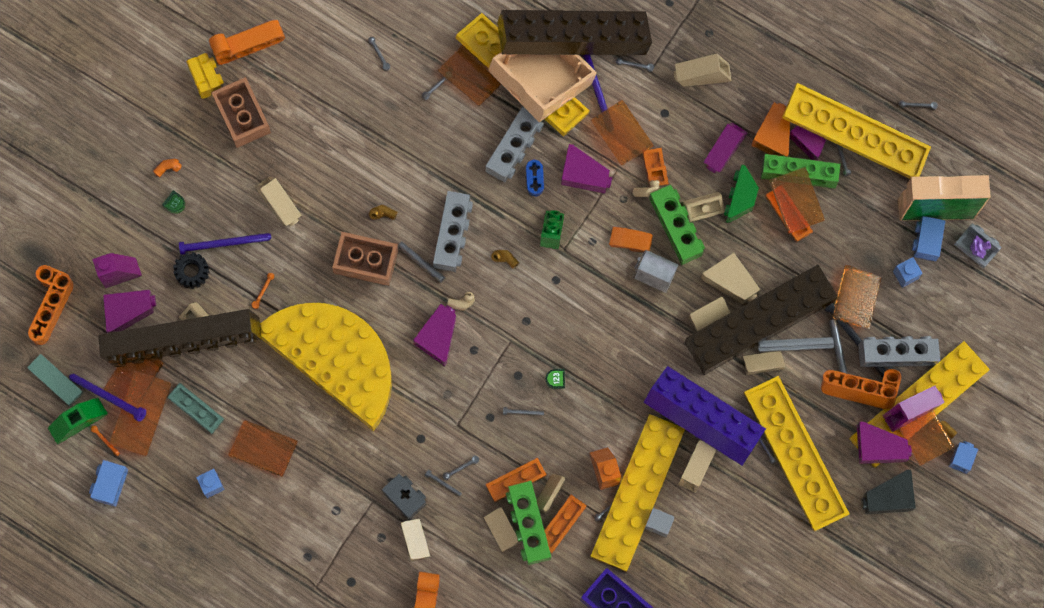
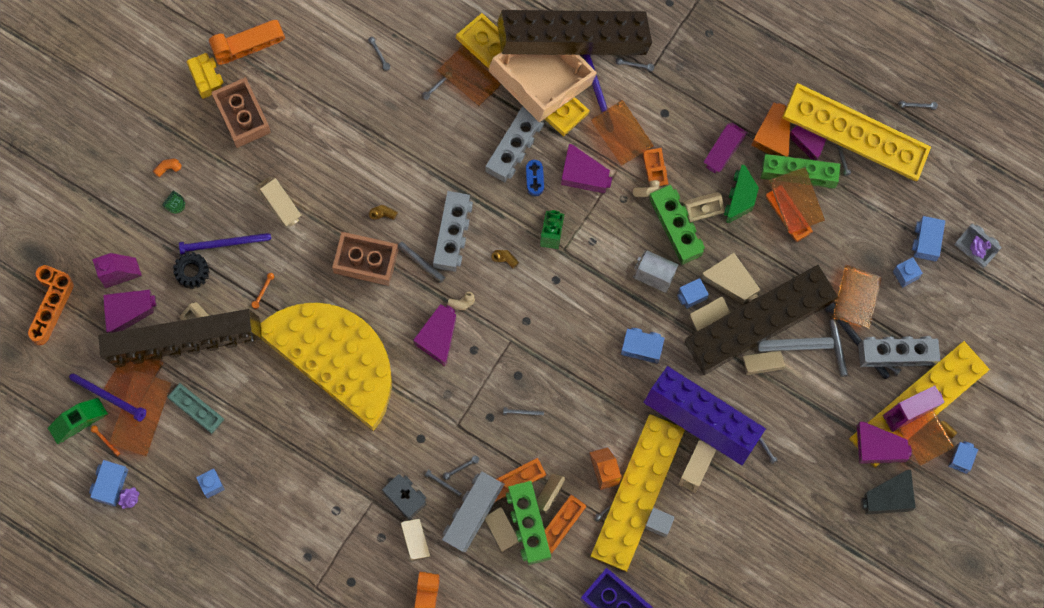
(55, 380): sand green tile -> none
(128, 498): none -> medium lavender plant
(263, 448): clear orange piece -> none
(473, 511): none -> light grey brick
(555, 379): tile -> none
(630, 239): orange slope -> none
(642, 345): none -> medium blue brick
(692, 293): none -> medium blue brick
(703, 71): tan slope -> none
(796, 453): yellow plate -> none
(861, 389): orange beam -> none
(944, 197): light nougat tile -> none

